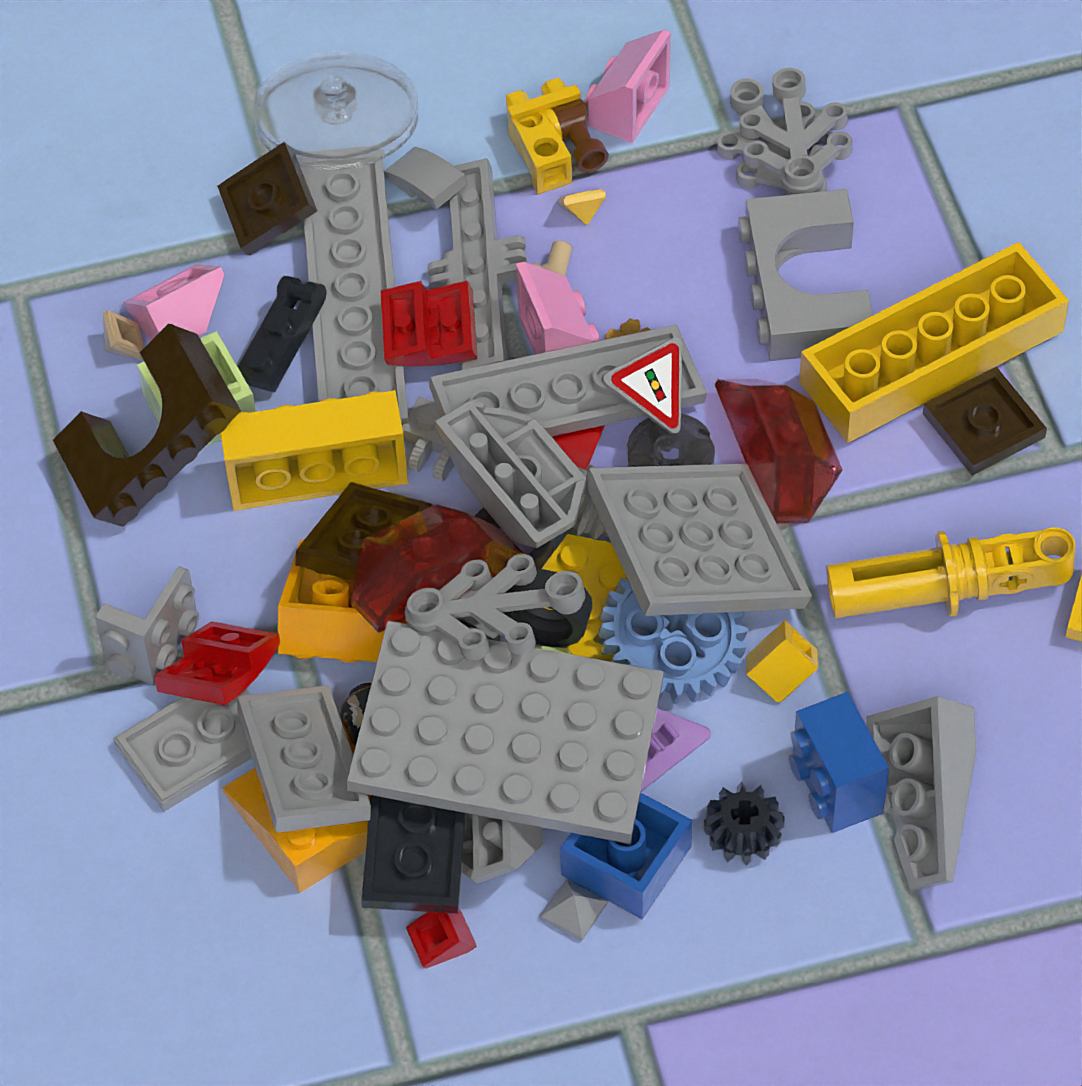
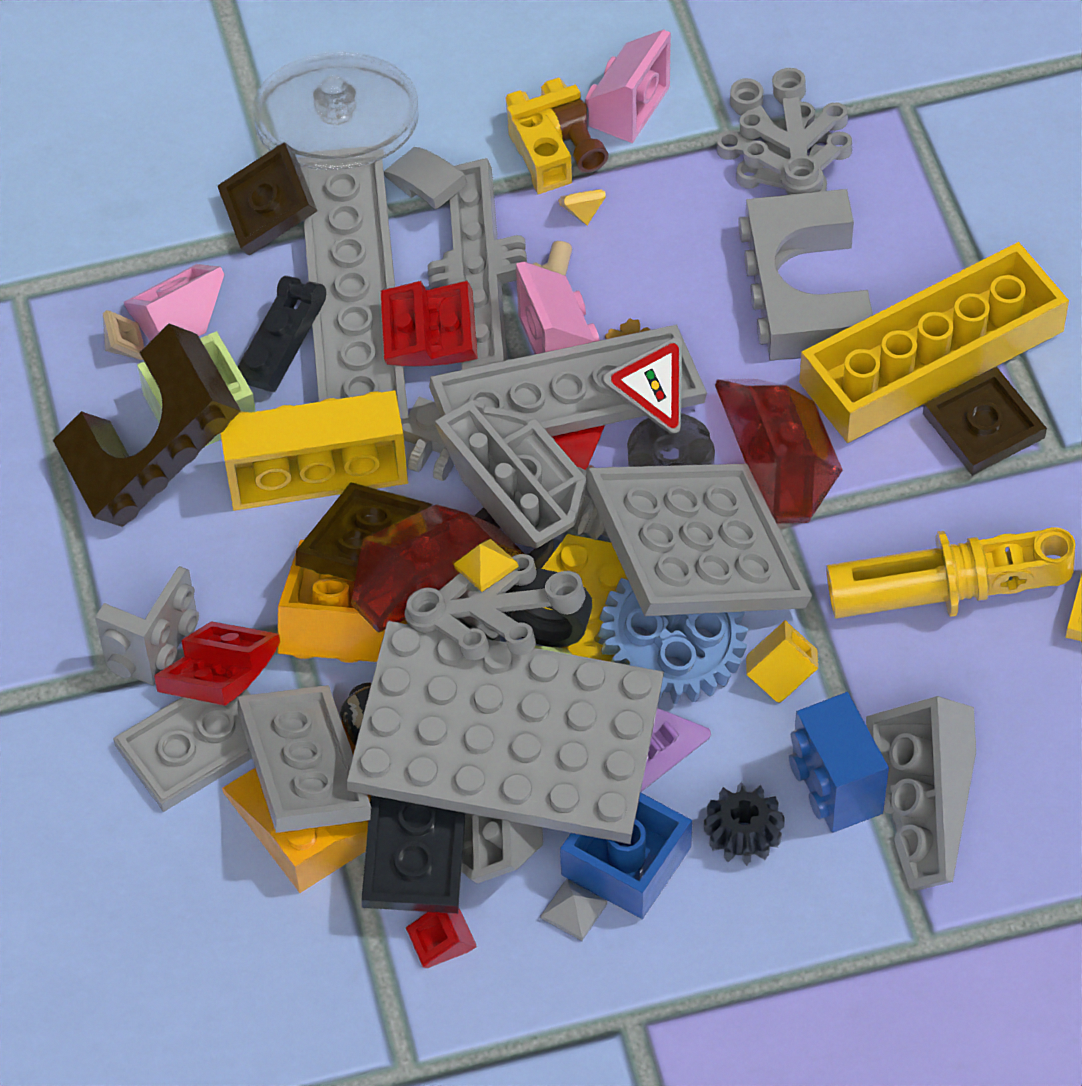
(486, 565): none -> yellow slope

